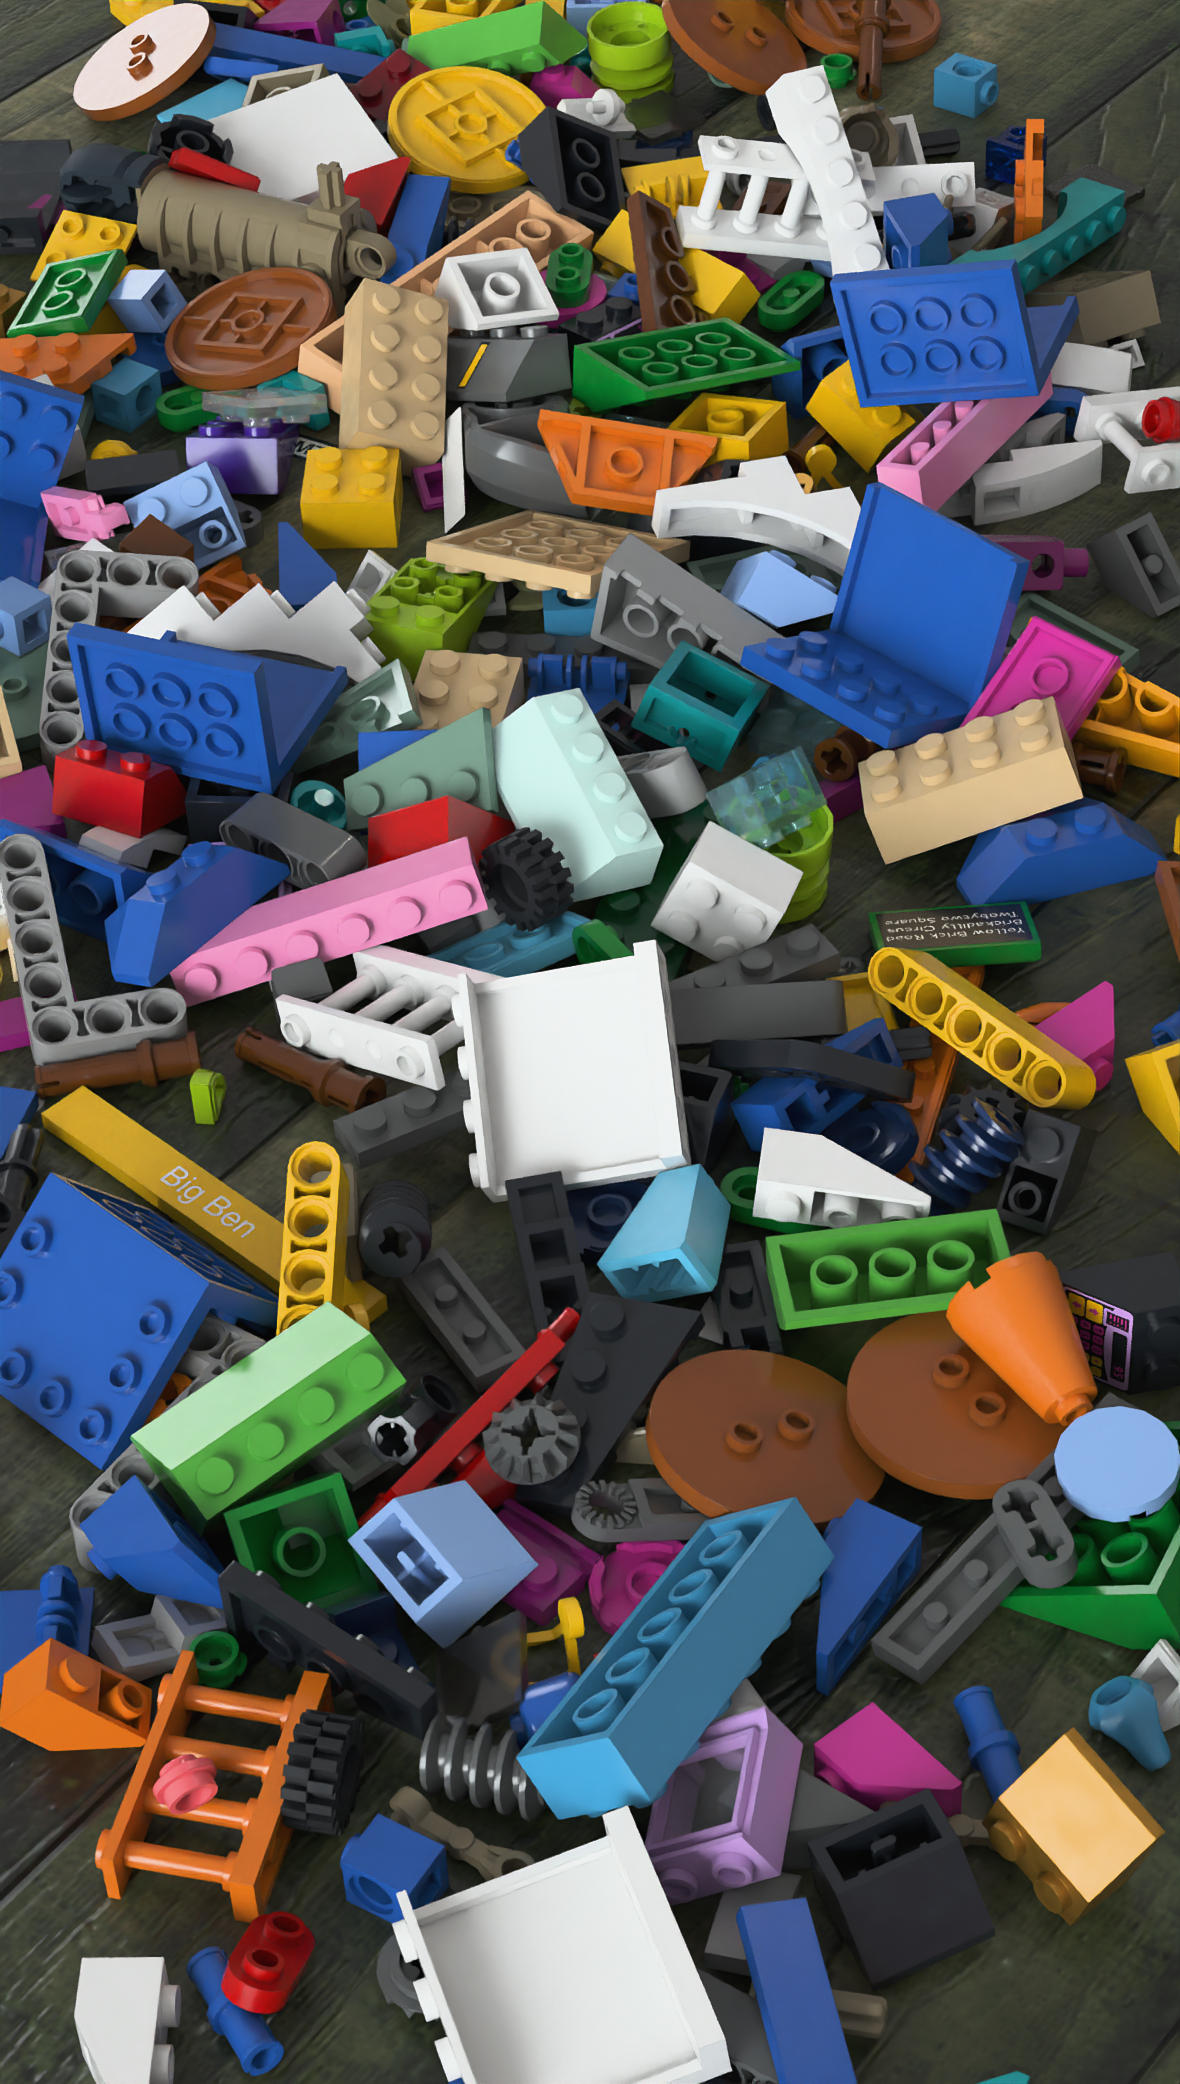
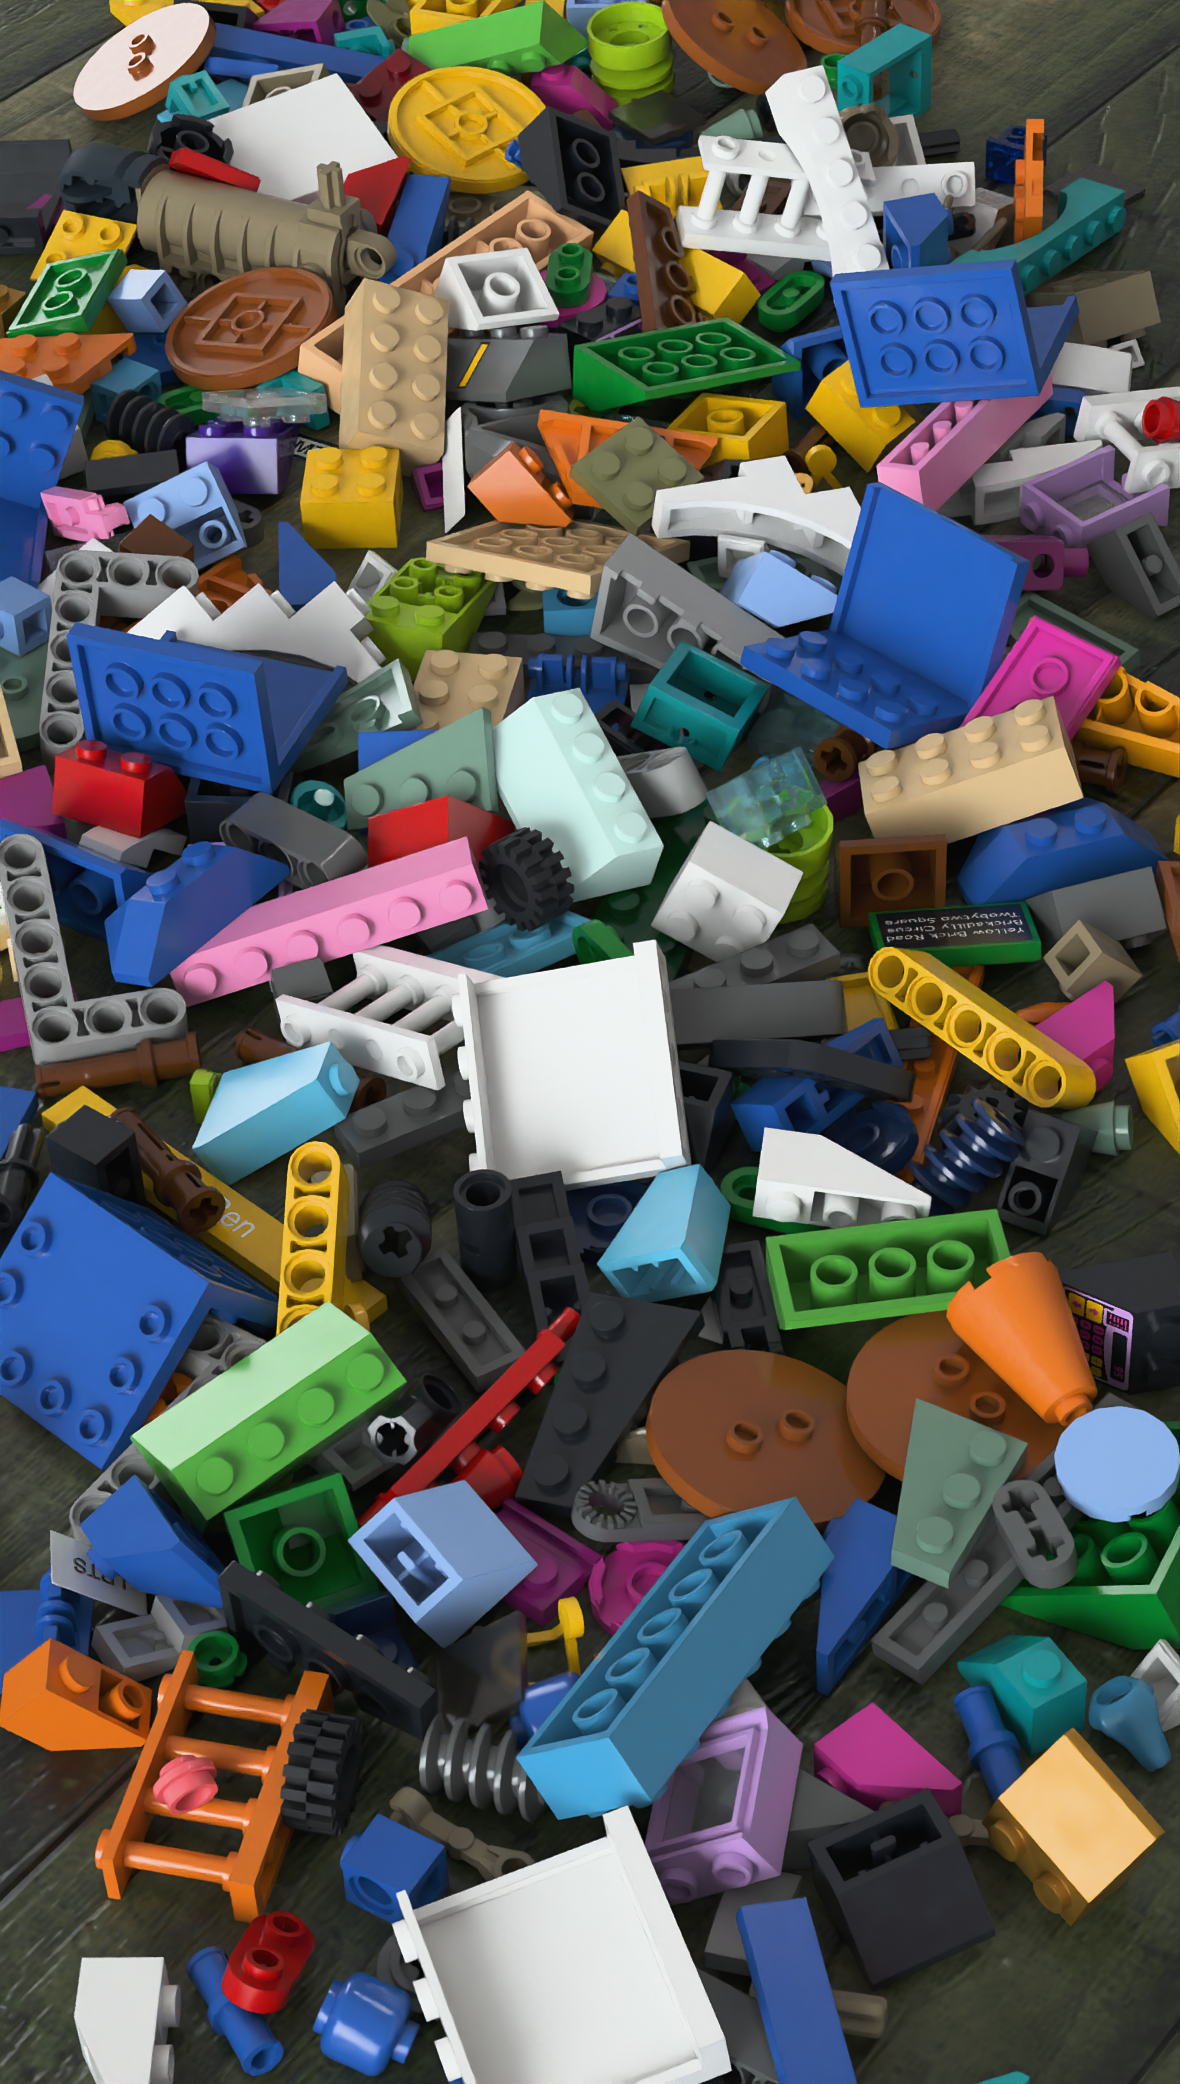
(76, 1572): none -> white sticker
(98, 1154): none -> black brick
(148, 425): none -> black piece
(174, 1180): none -> reddish brown pin
(196, 96): none -> teal bracket
(273, 1109): none -> medium azure slope
(366, 2024): none -> blue head
(486, 1229): none -> black pin
(519, 491): none -> orange slope
(547, 1455): dark grey gear -> none
(602, 110): white hips -> none
(628, 472): none -> olive plate
(734, 549): none -> white slope
(737, 125): none -> sand green cone
(888, 876): none -> reddish brown slope
(903, 51): none -> teal window
(949, 1490): none -> sand green wing
(965, 85): dark azure brick -> none
(1032, 1687): none -> teal slope
(1086, 502): none -> lavender window
(1087, 959): none -> dark tan brick
(1112, 1123): none -> sand green cone
(1117, 905): none -> dark grey slope

